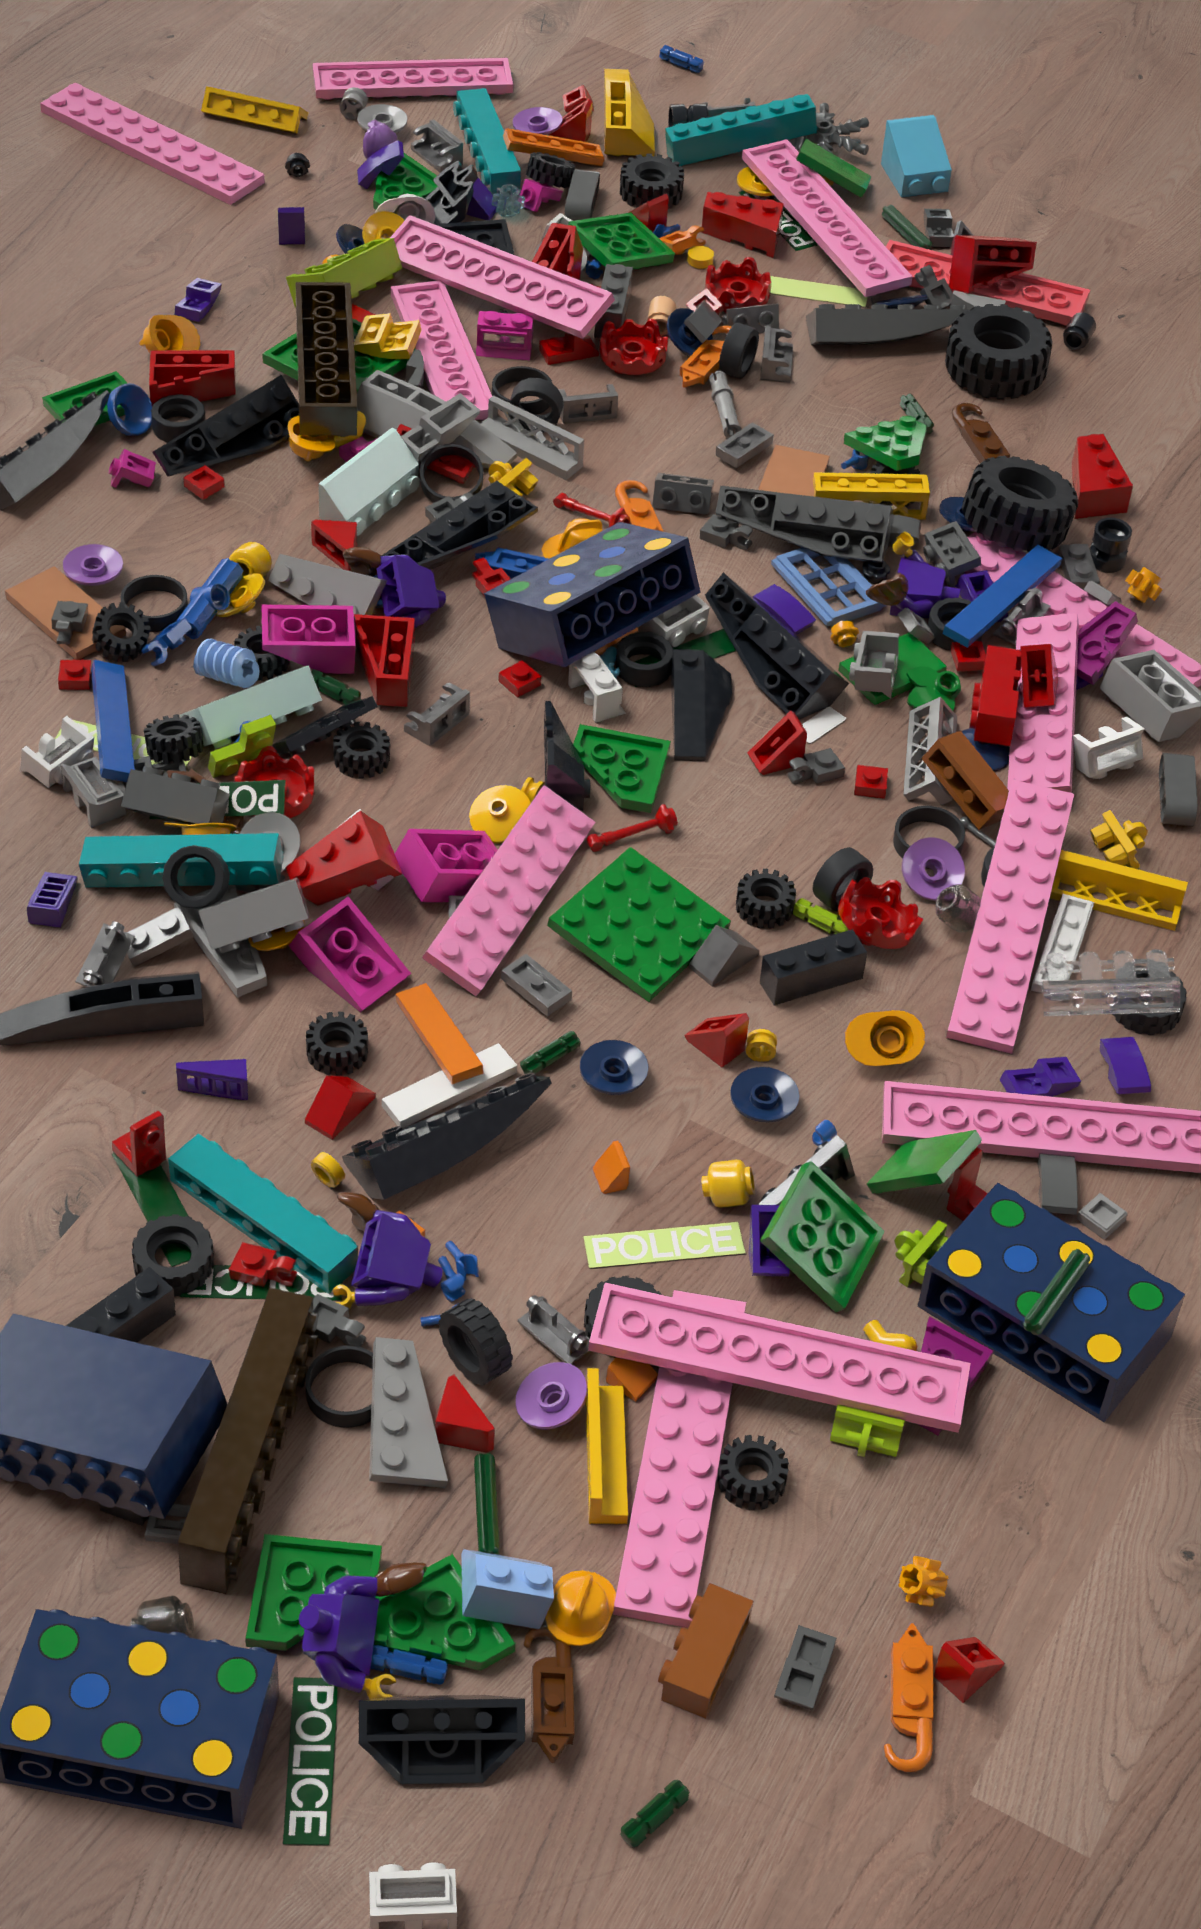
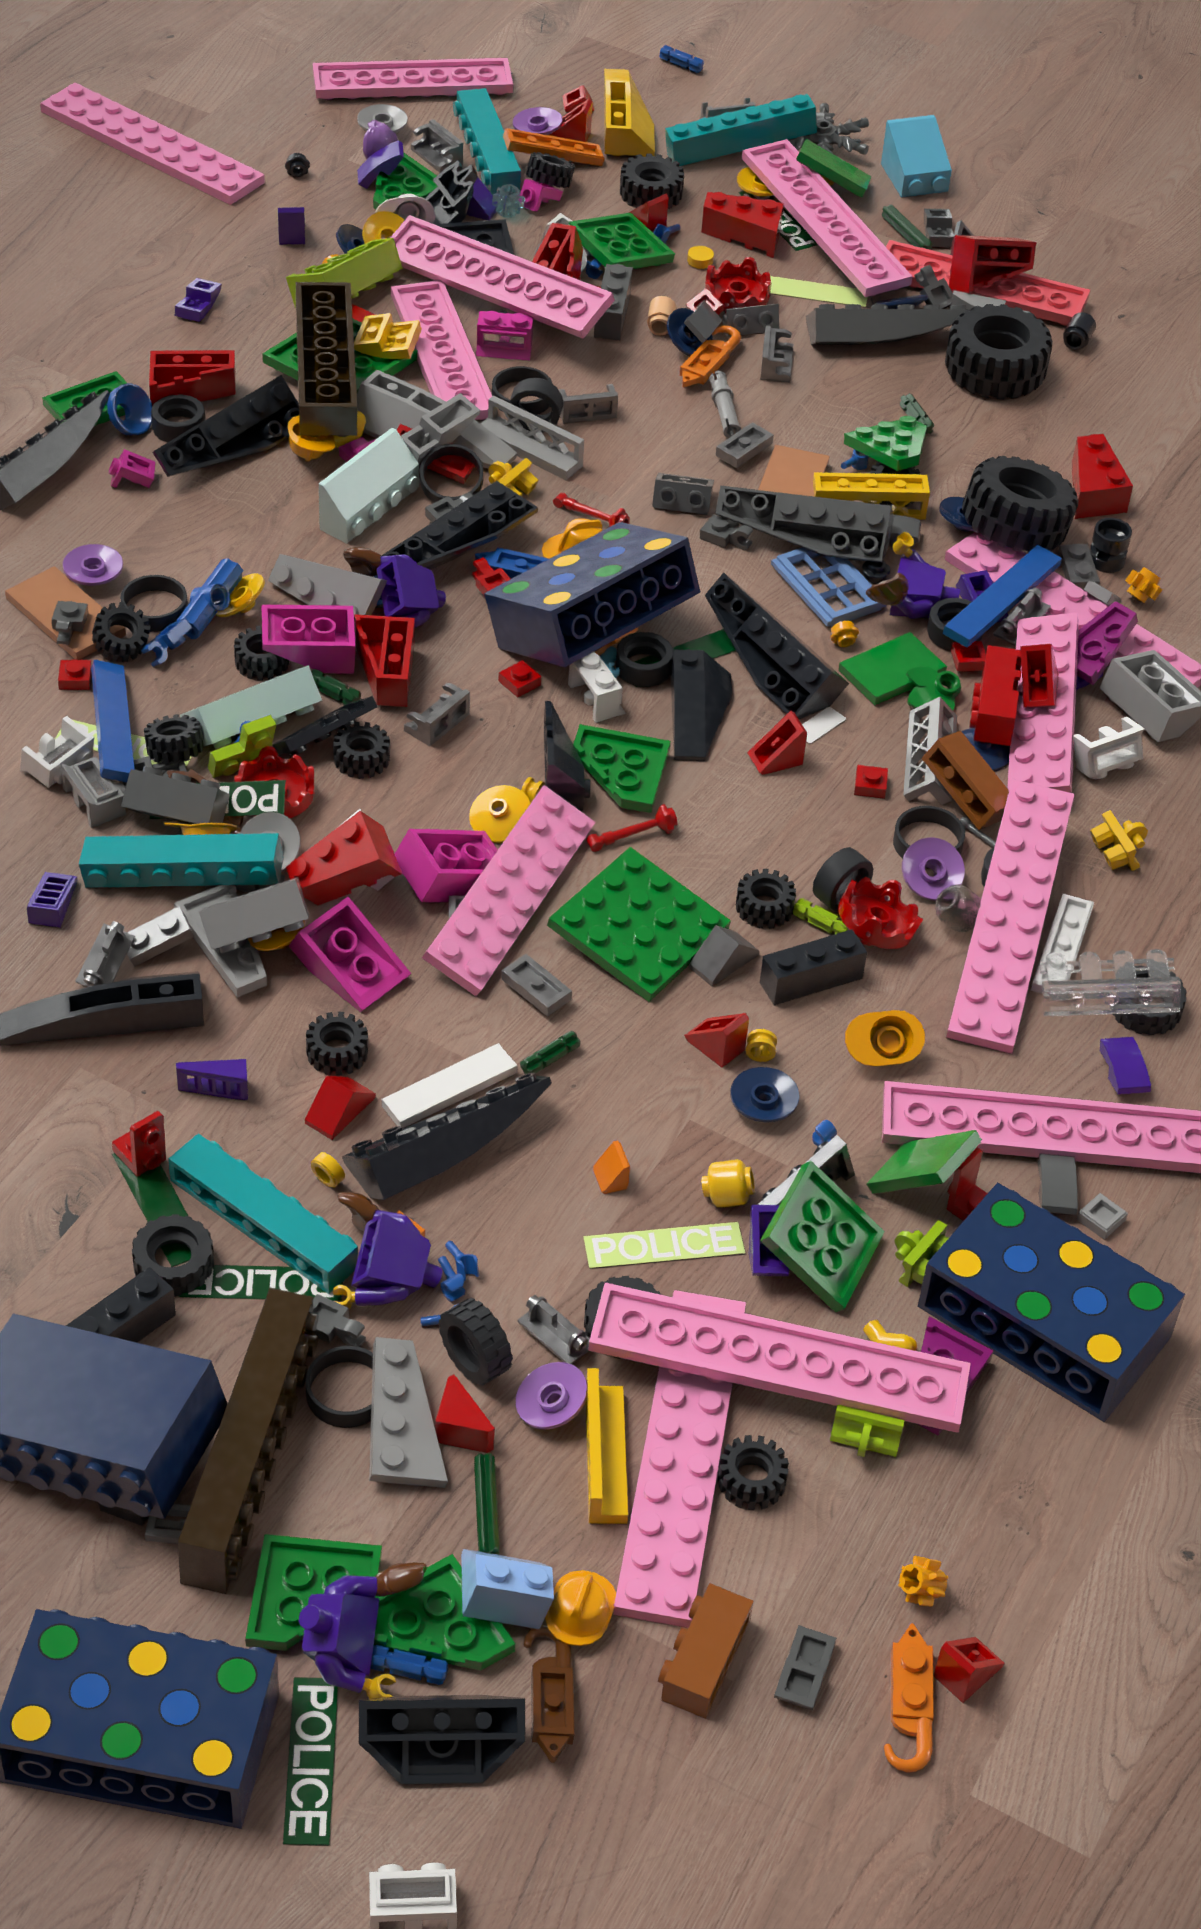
(165, 1615): clear smoke head -> none
(170, 333): light orange piece -> none
(171, 871): black tyre -> none
(204, 482): red plate -> none
(226, 663): light blue piece -> none
(252, 109): yellow fence -> none
(252, 558): yellow head -> none
(258, 1264): red plate -> none
(333, 538): red slope -> none
(351, 109): light grey wheel -> none
(415, 370): dark grey slope -> none
(439, 1033): orange tile -> none
(567, 349): red slope -> none
(582, 194): dark grey beam -> none
(614, 1067): dark blue dish -> none
(632, 1375): orange slope -> none
(638, 509): orange plate -> none
(644, 339): red plate -> none
(654, 1813): dark green axle -> none
(679, 240): orange plate -> none
(679, 621): white window -> none
(680, 114): black wheel -> none
(739, 350): black tyre -> none
(785, 608): dark purple slope -> none
(819, 766): dark grey plate -> none
(875, 662): light grey window -> none
(916, 625): light grey tile -> none
(950, 551): dark grey bracket -> none
(978, 434): reddish brown plate -> none
(1046, 1078): dark purple slope -> none
(1056, 1292): dark green axle -> none
(1119, 885): yellow fence -> none
(1177, 789): dark grey beam -> none

